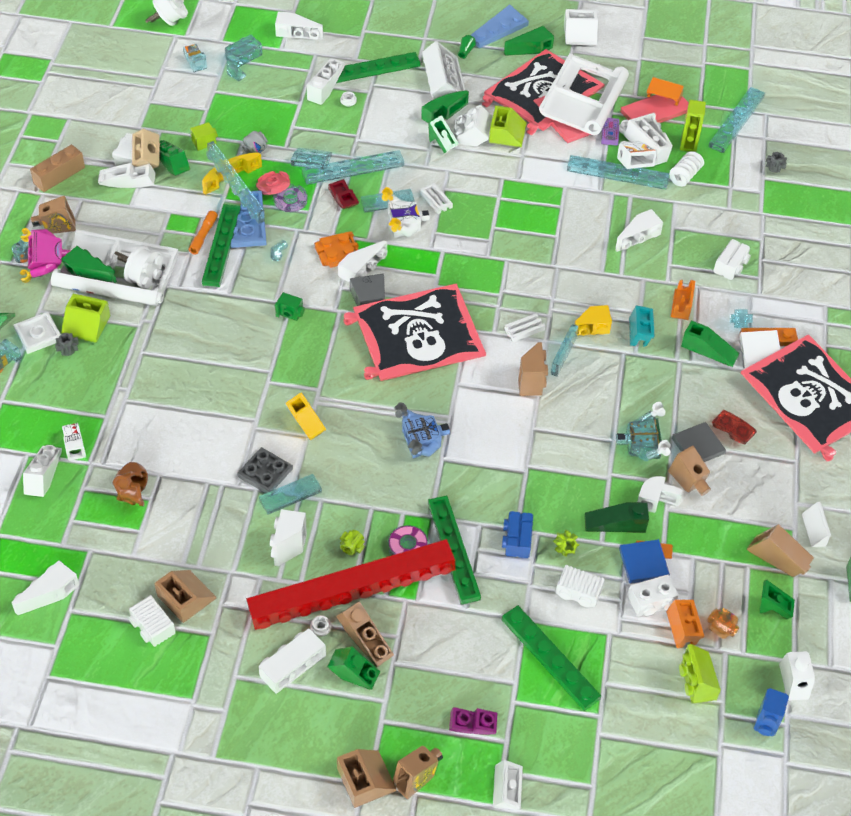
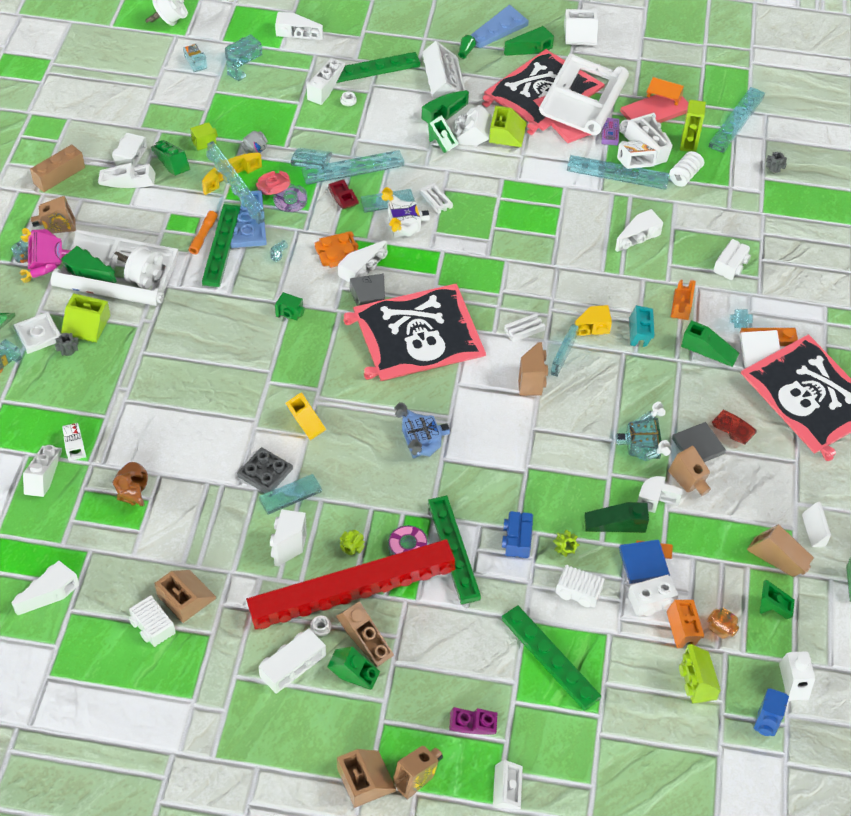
(145, 148): tan brick -> none

